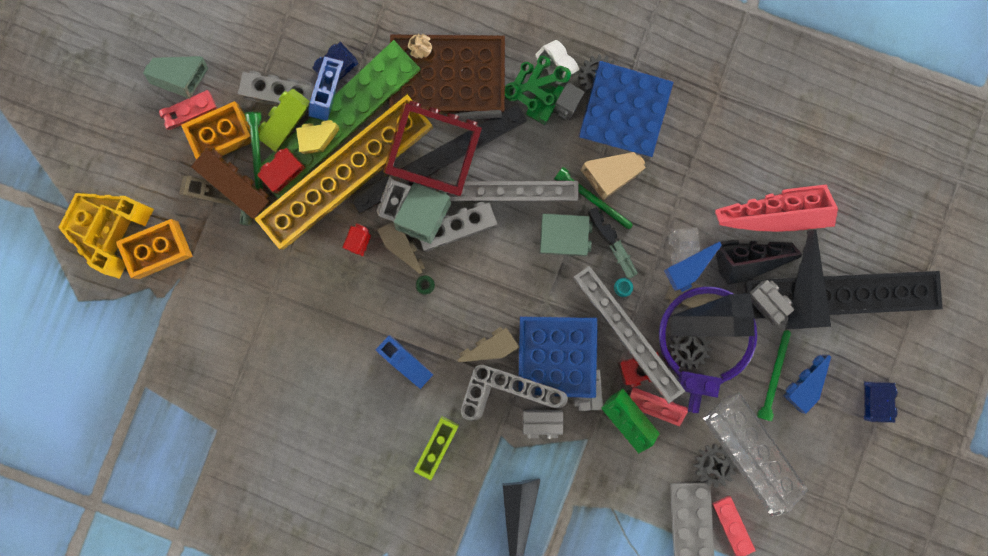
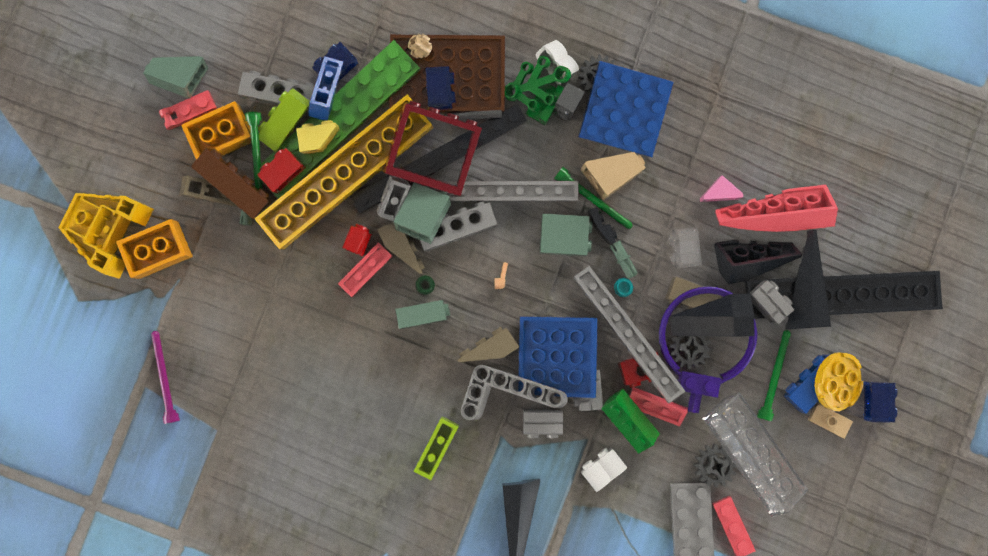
(170, 415): none -> magenta piece
(365, 270): none -> coral plate
(404, 361): blue slope -> none
(422, 314): none -> sand green brick
(439, 87): none -> clear blue brick
(500, 282): none -> light nougat hand
(603, 469): none -> white brick
(689, 269): blue slope -> none
(721, 191): none -> bright pink slope
(830, 420): none -> tan plate
(838, 381): none -> yellow tile

